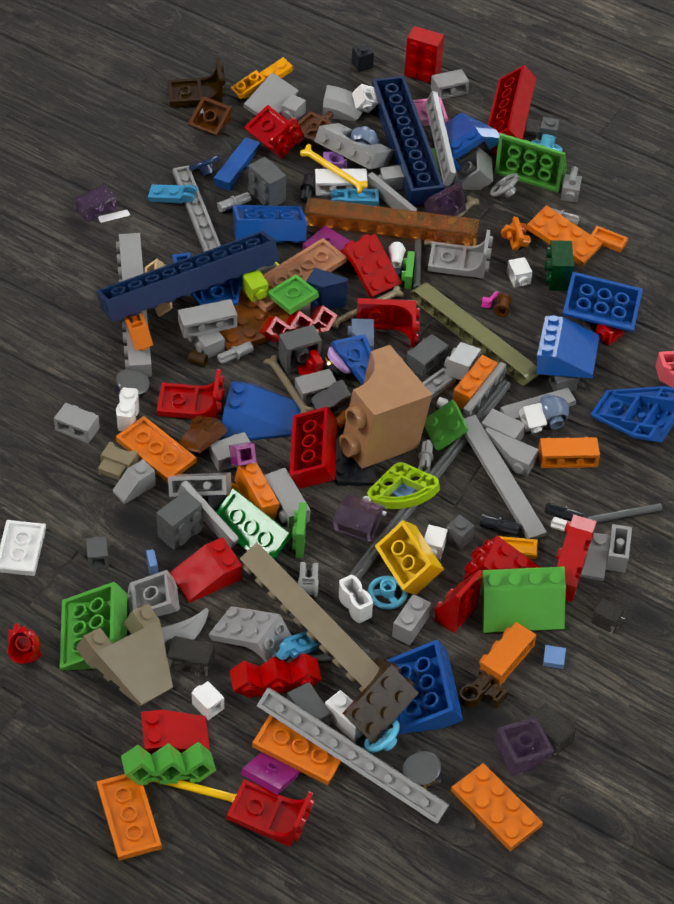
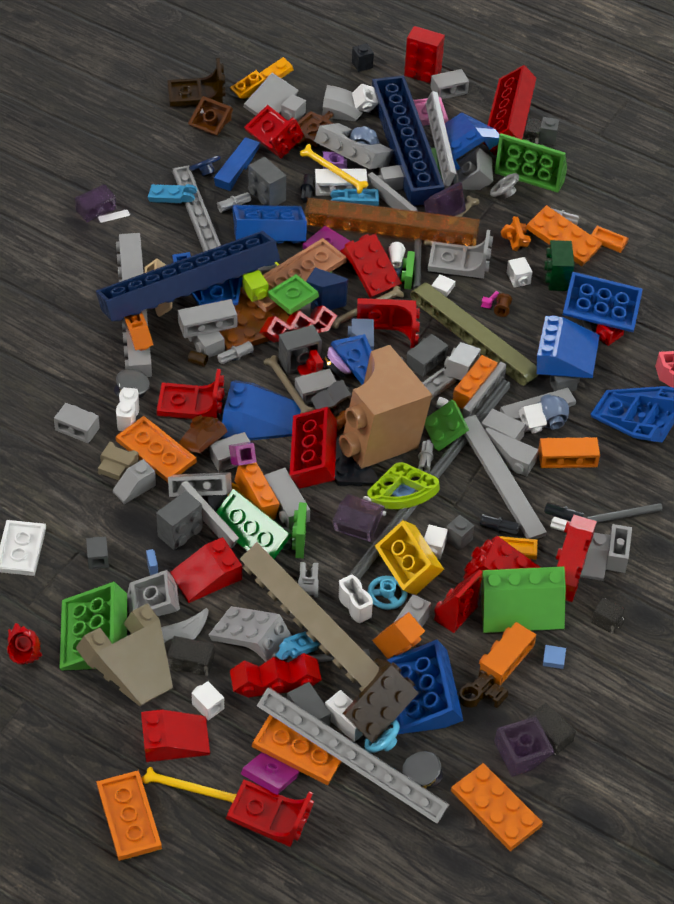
(168, 764): bright green brick -> none
(399, 636): none -> orange brick
(444, 285): none -> white tile
(548, 141): medium azure piece -> none
(571, 186): light grey brick -> none

